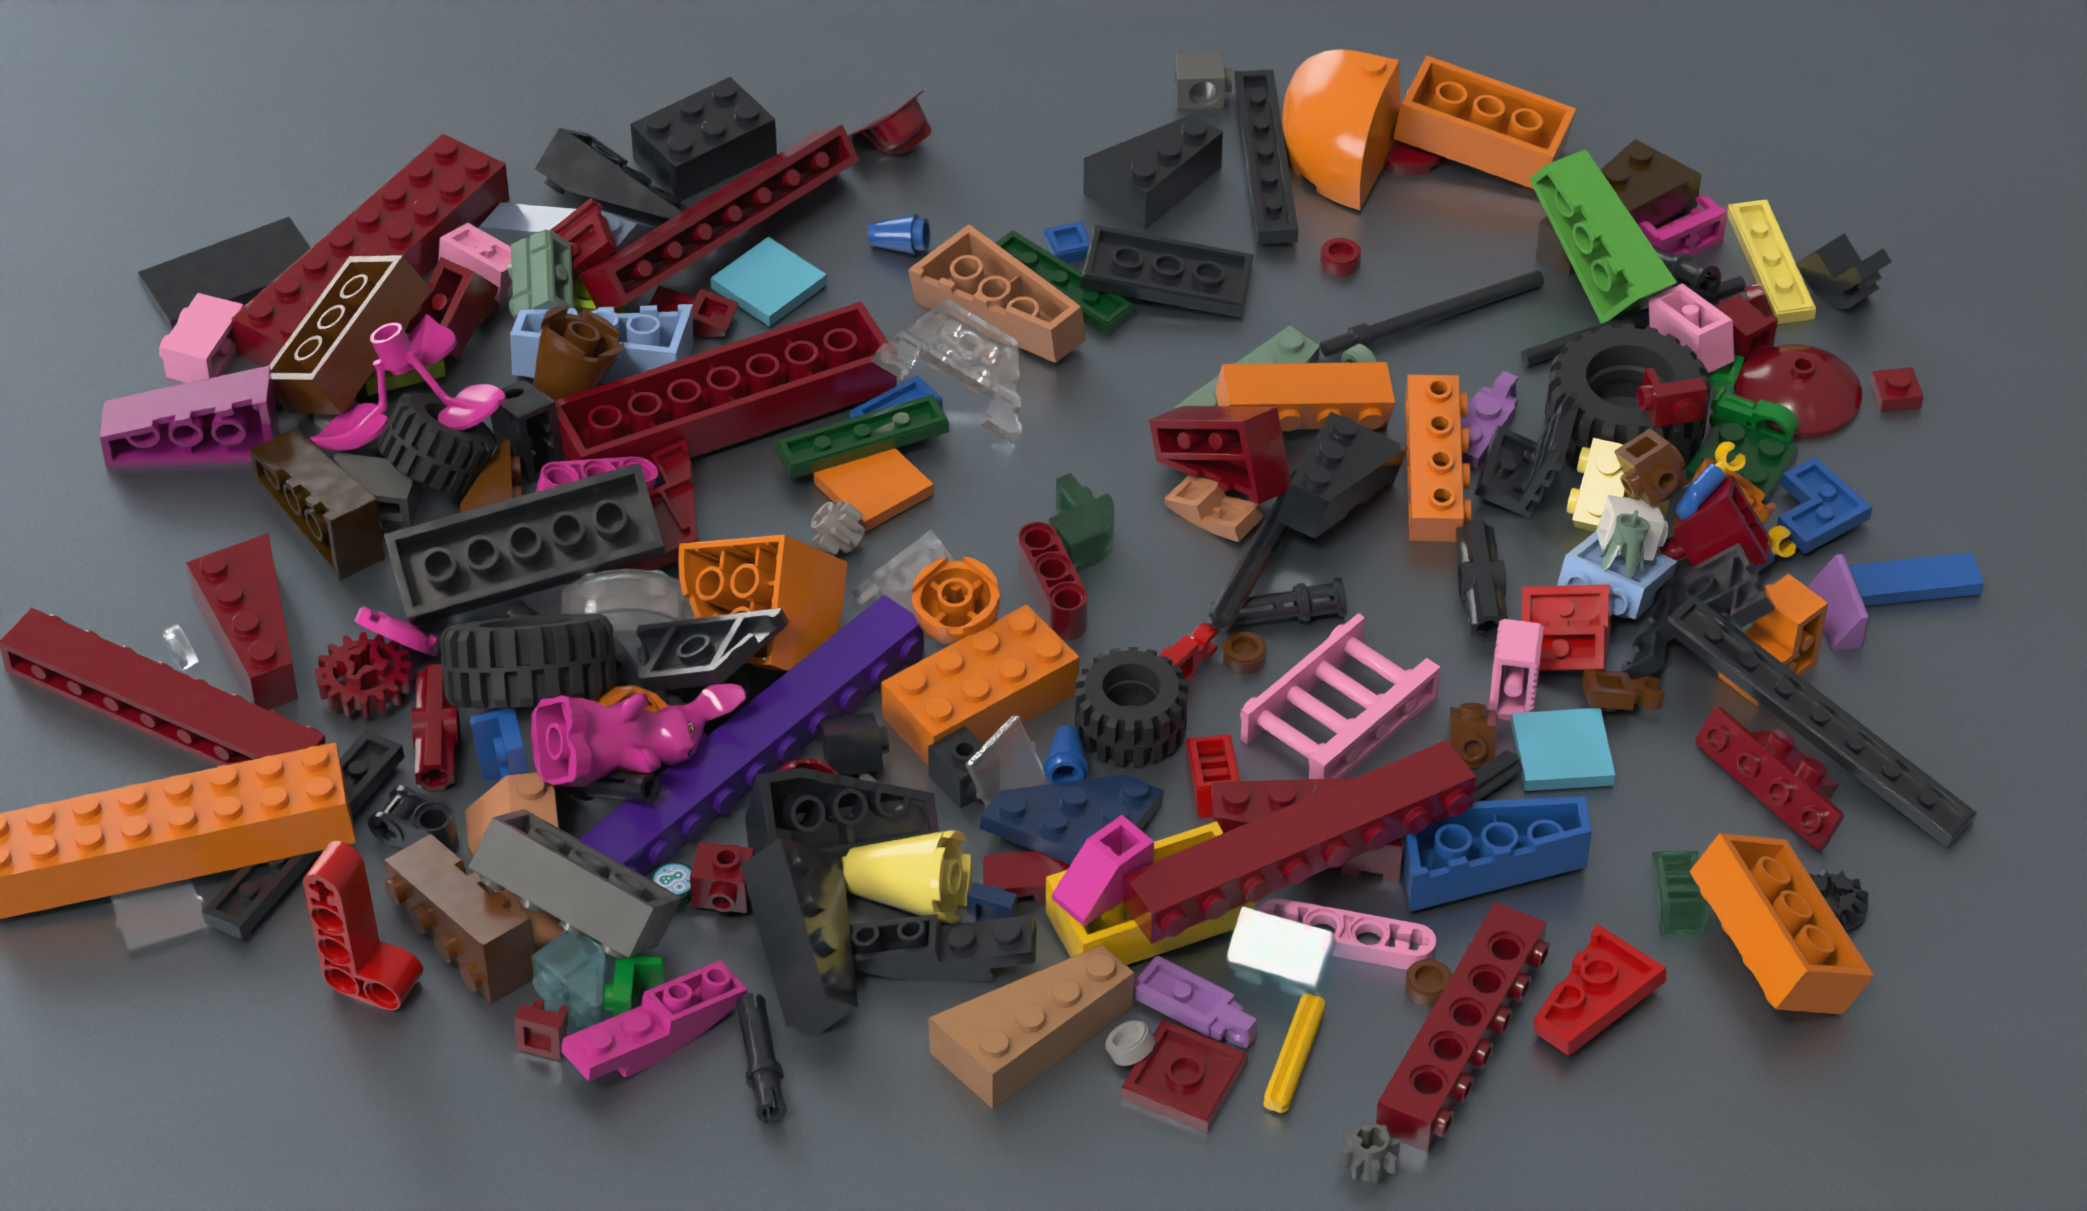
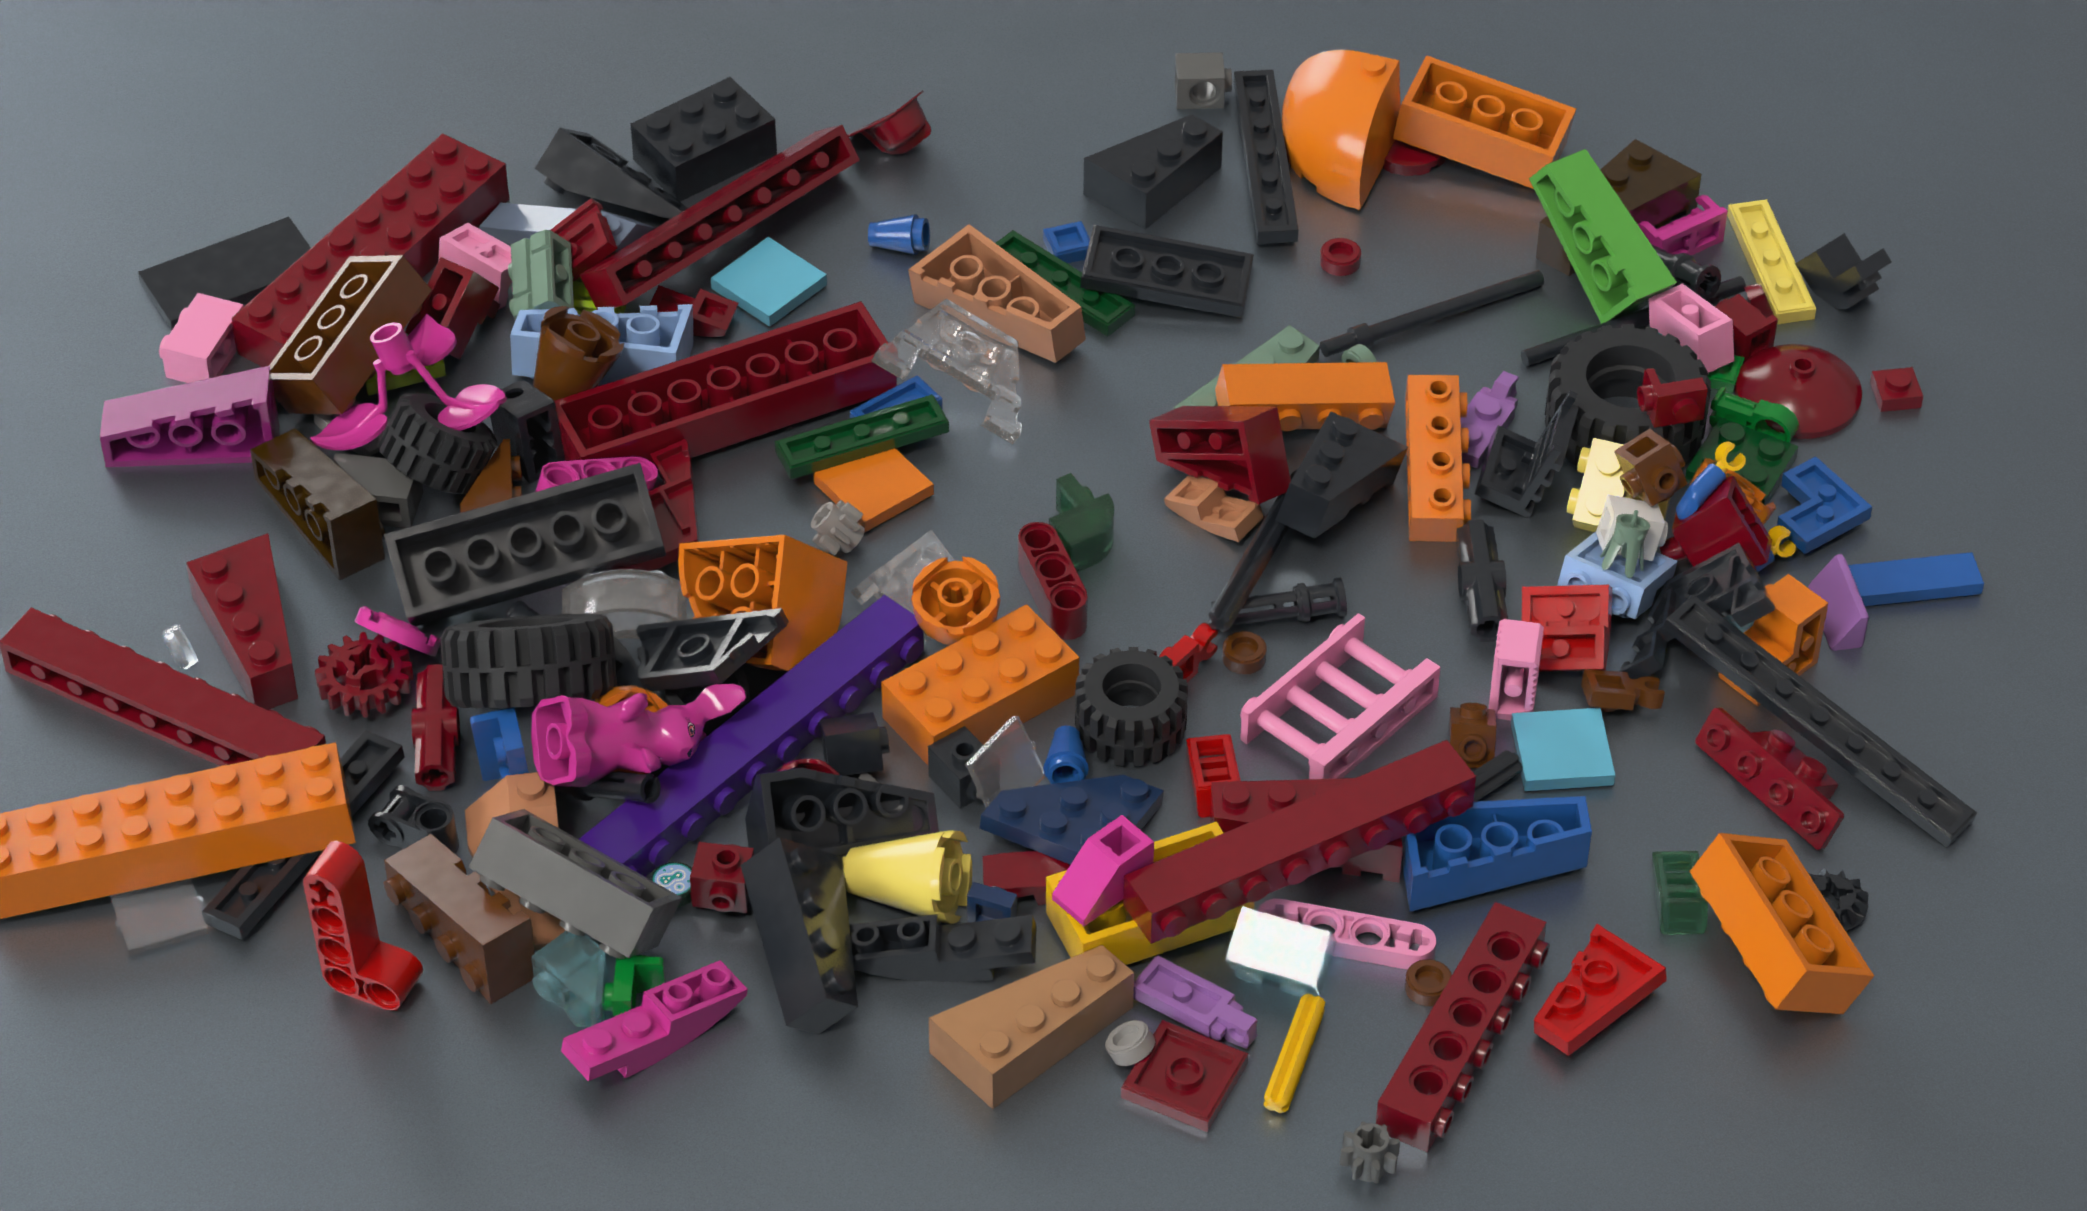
(541, 1030): dark red tile -> none
(763, 1071): black pin -> none

